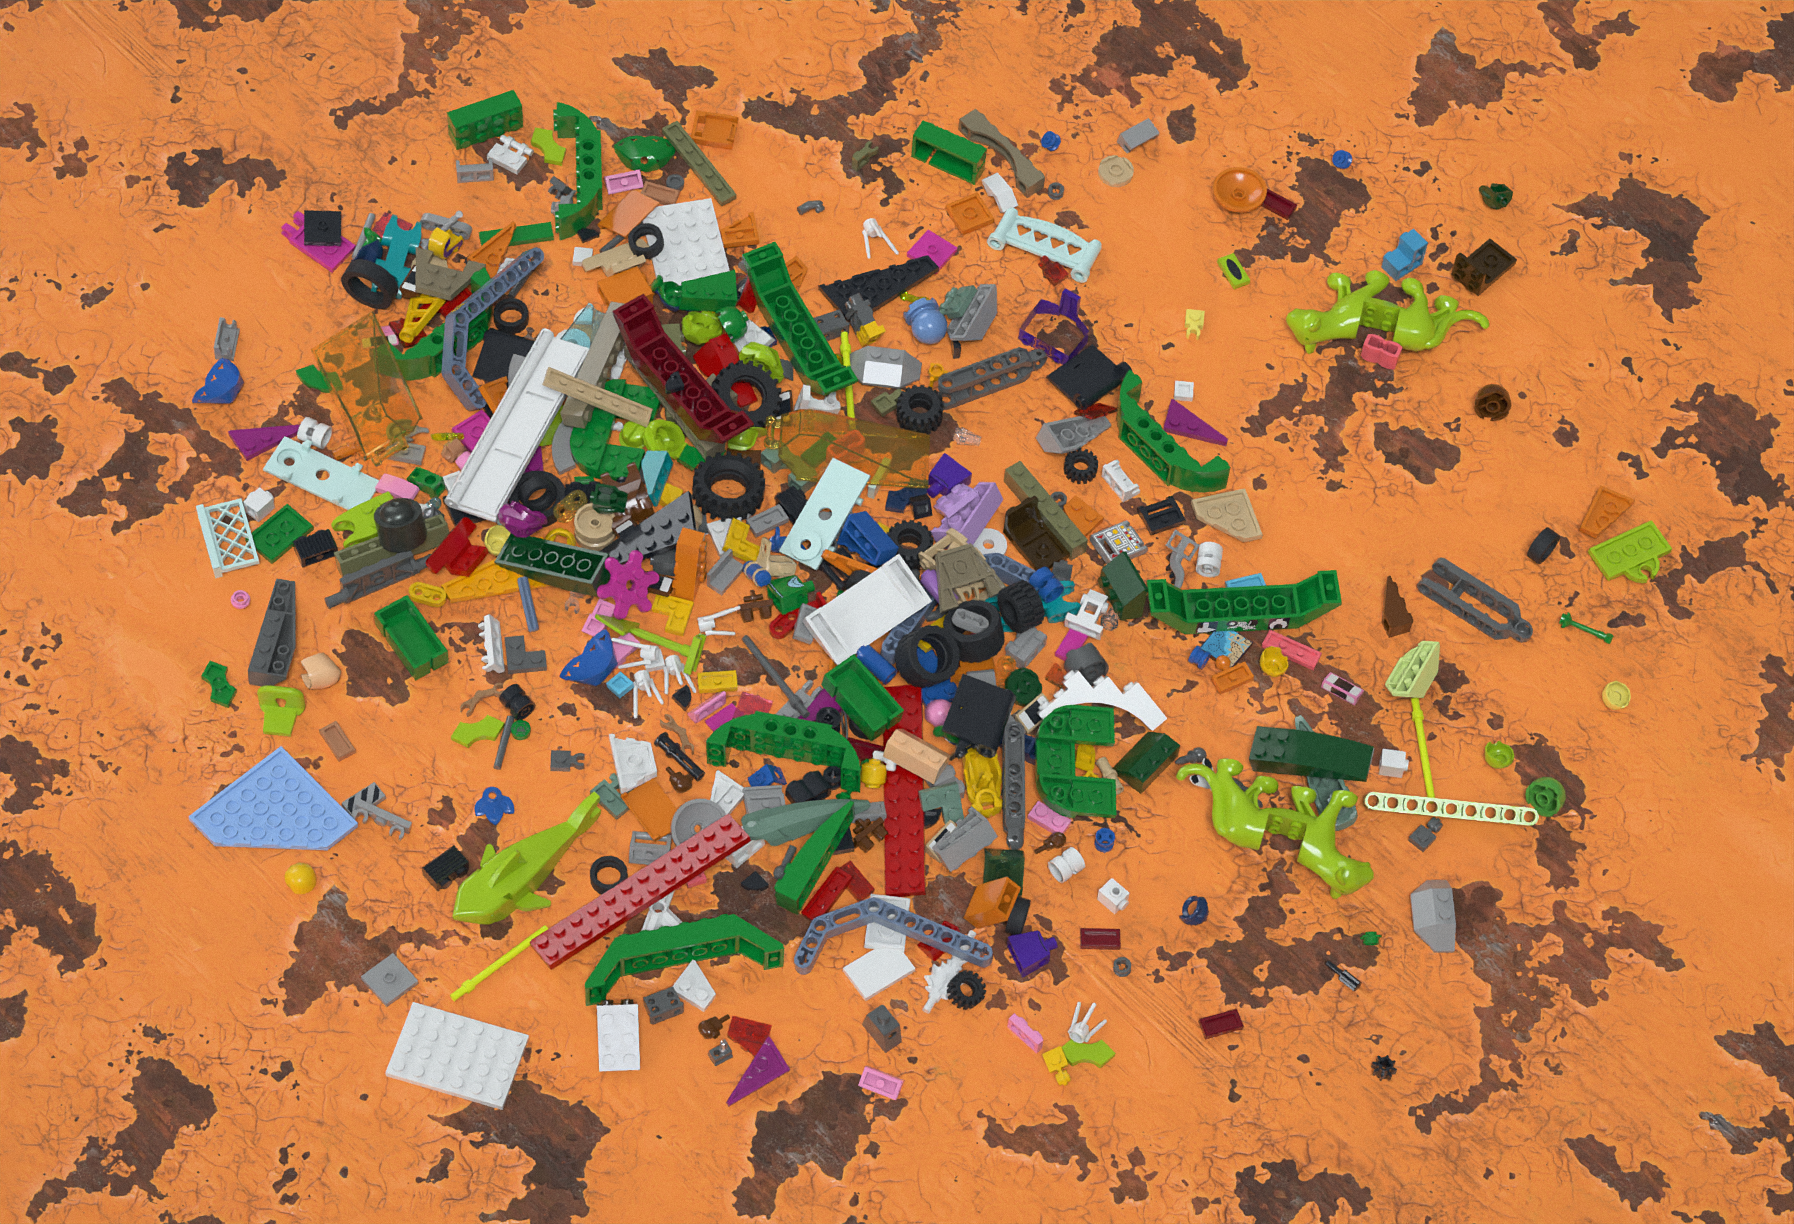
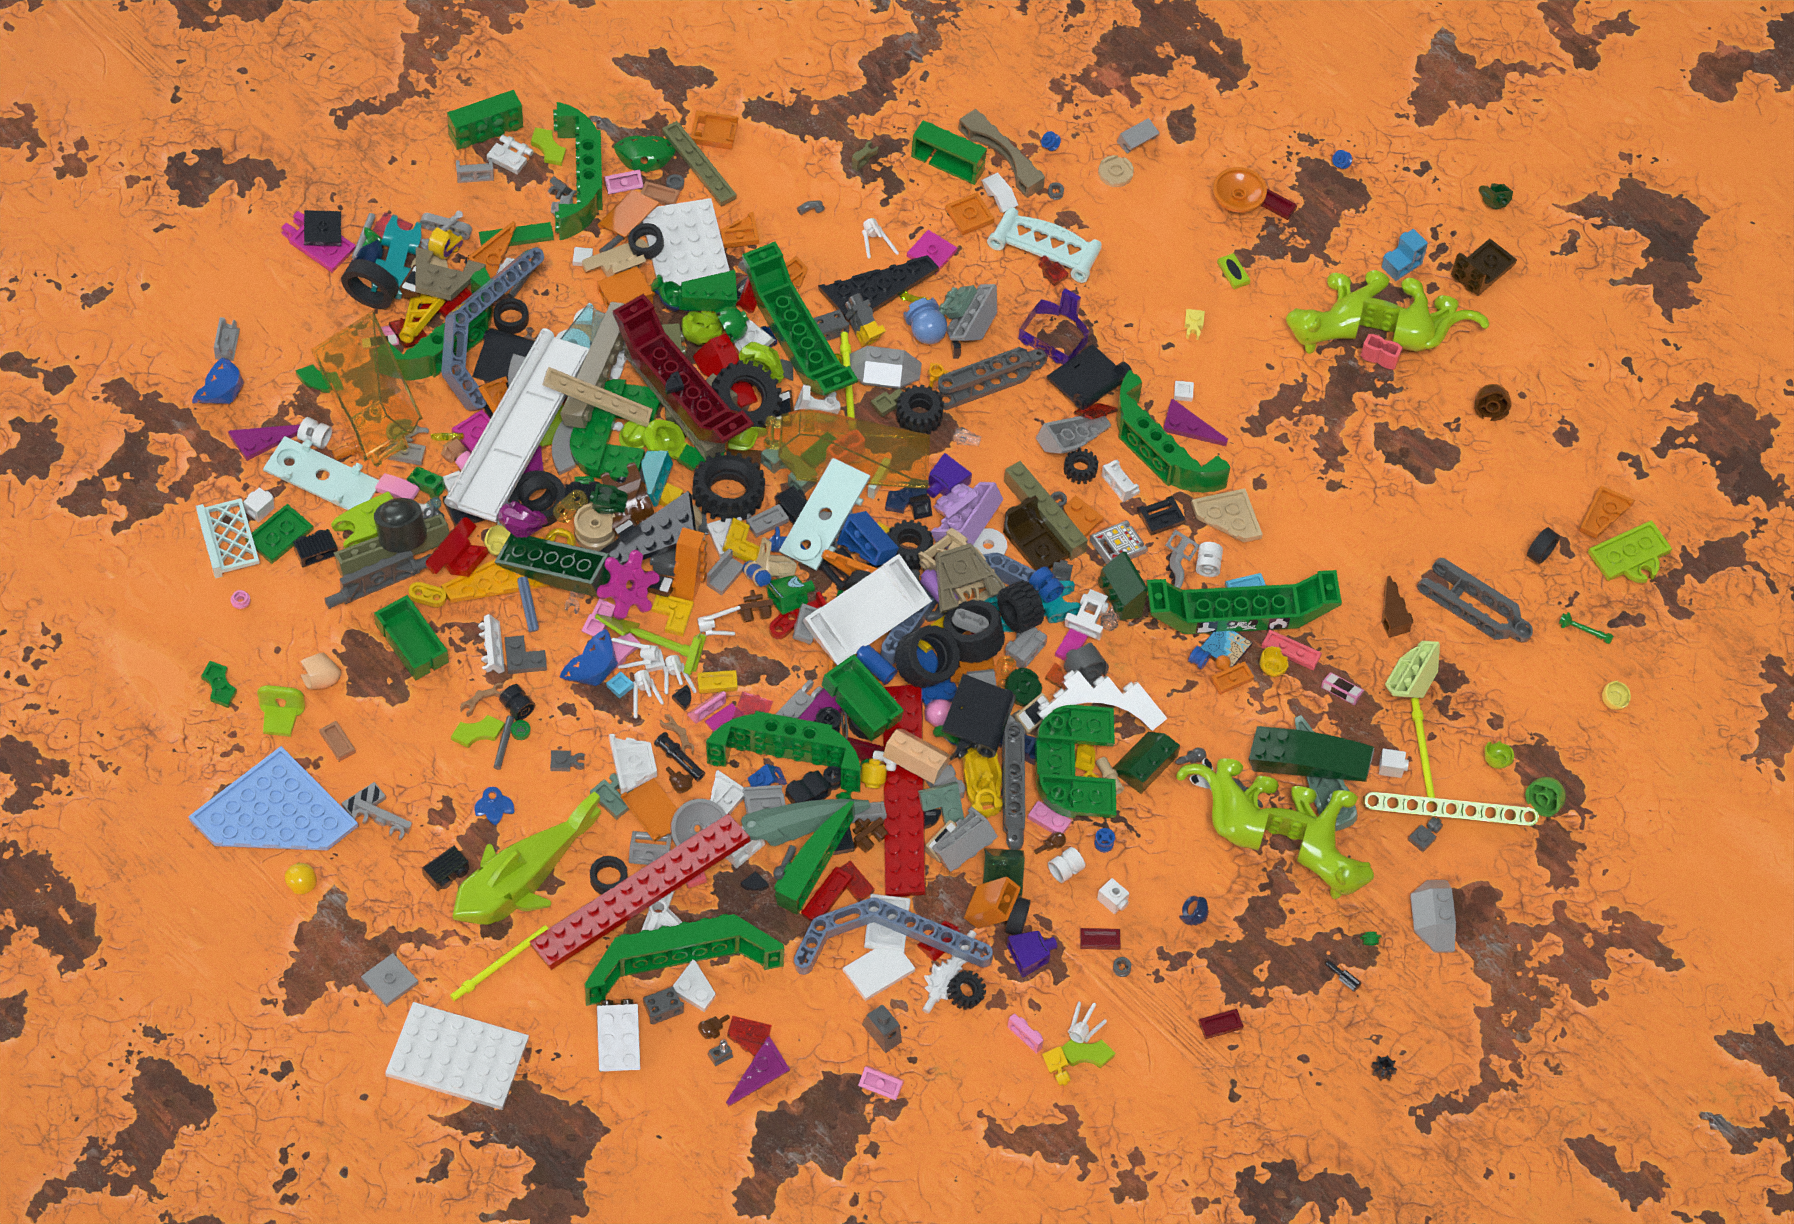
(276, 637): dark grey wedge -> none
(587, 234): black tile -> none
(795, 701): dark grey bar -> none

